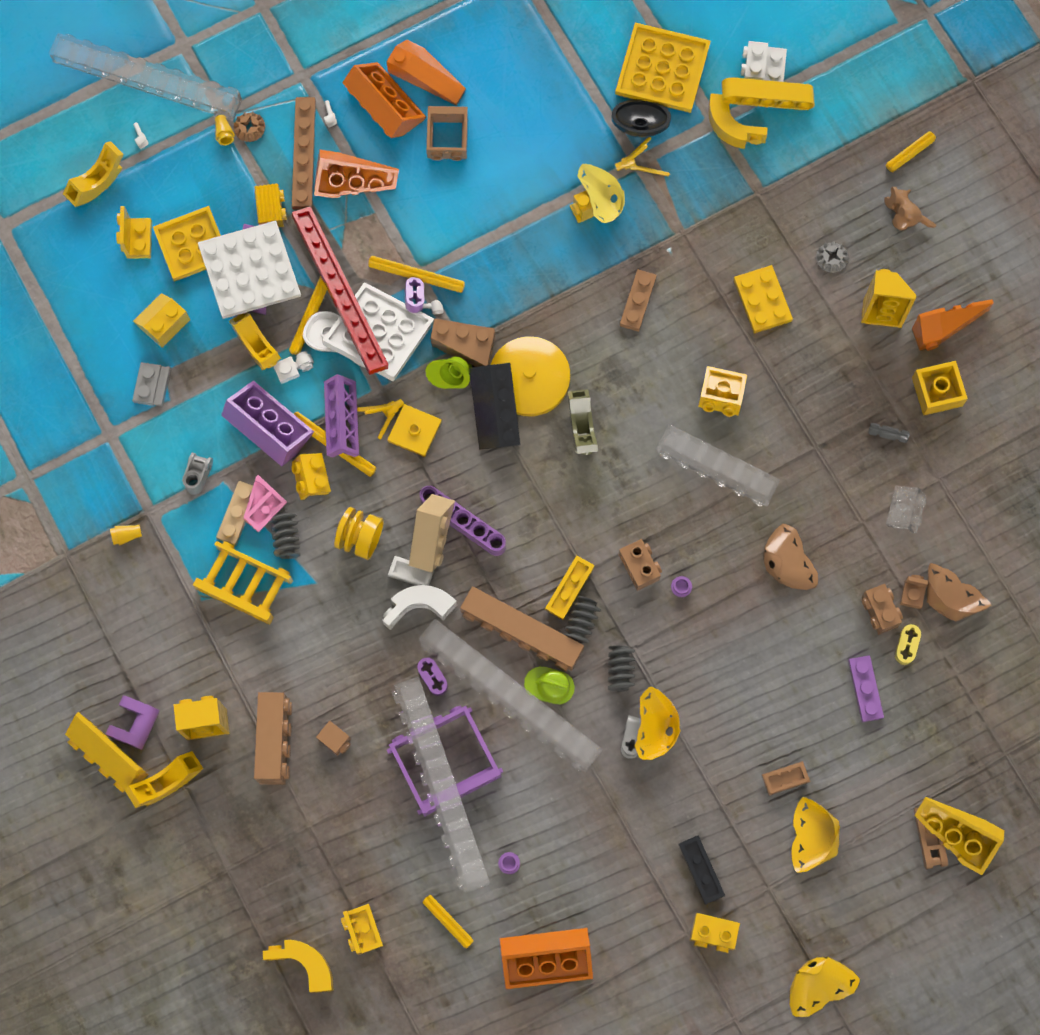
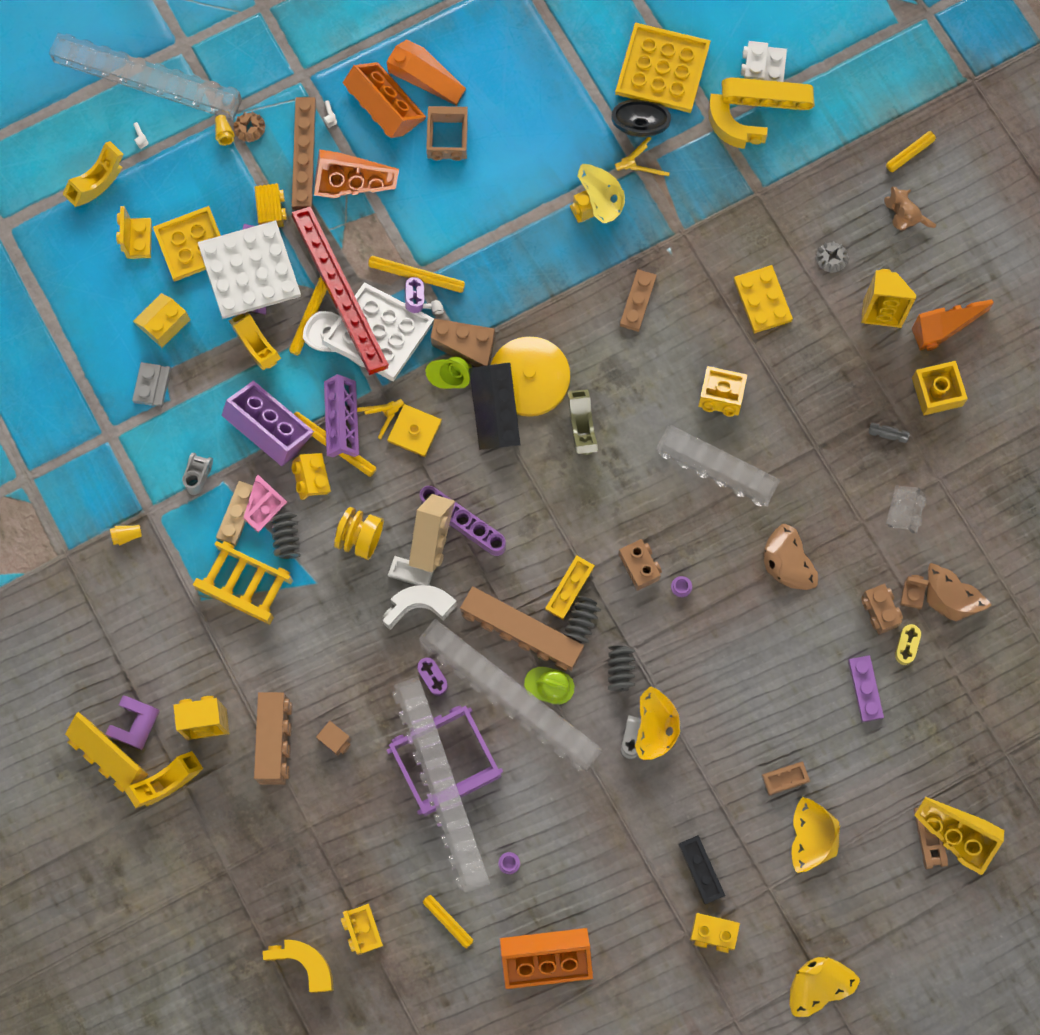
(288, 369): white plate -> none

